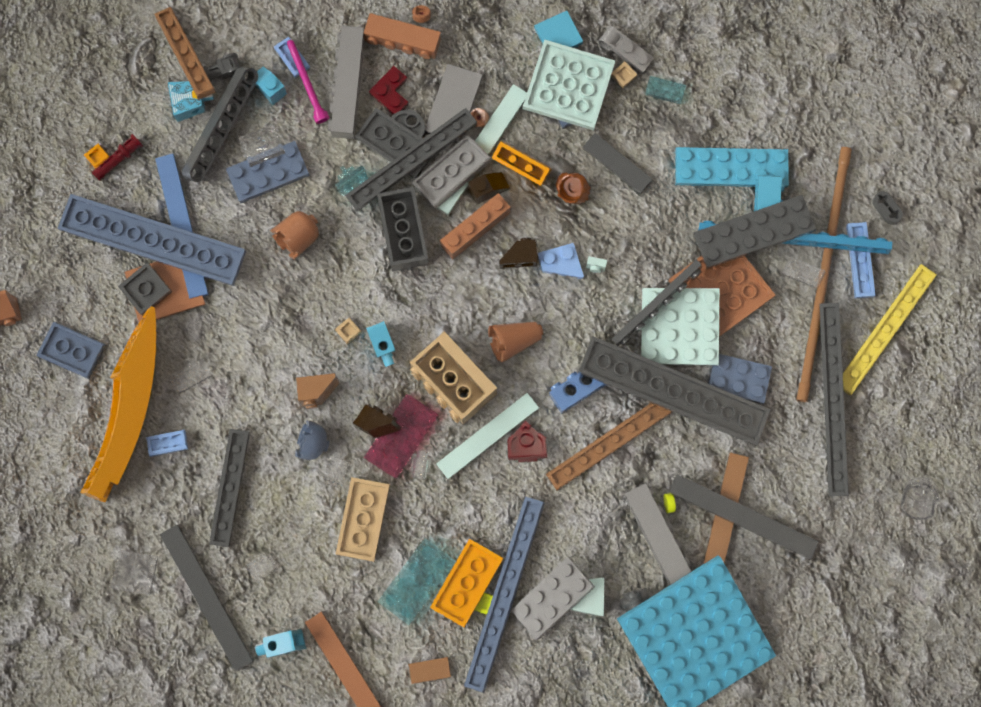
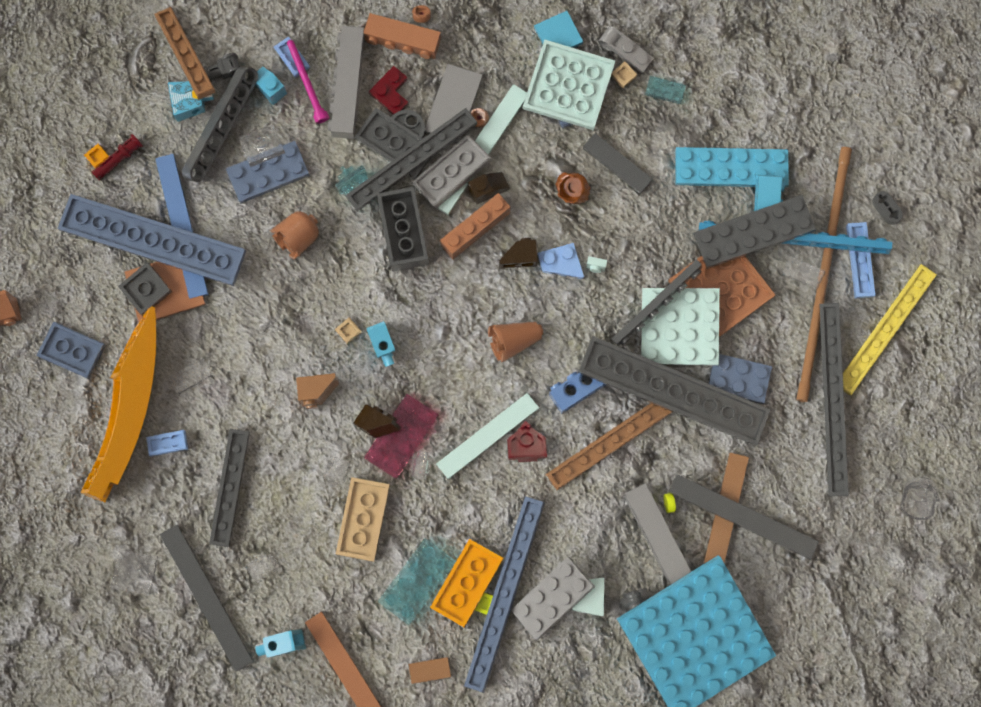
(311, 441): sand blue cylinder -> none
(455, 366): tan brick -> none
(521, 163): light orange brick -> none

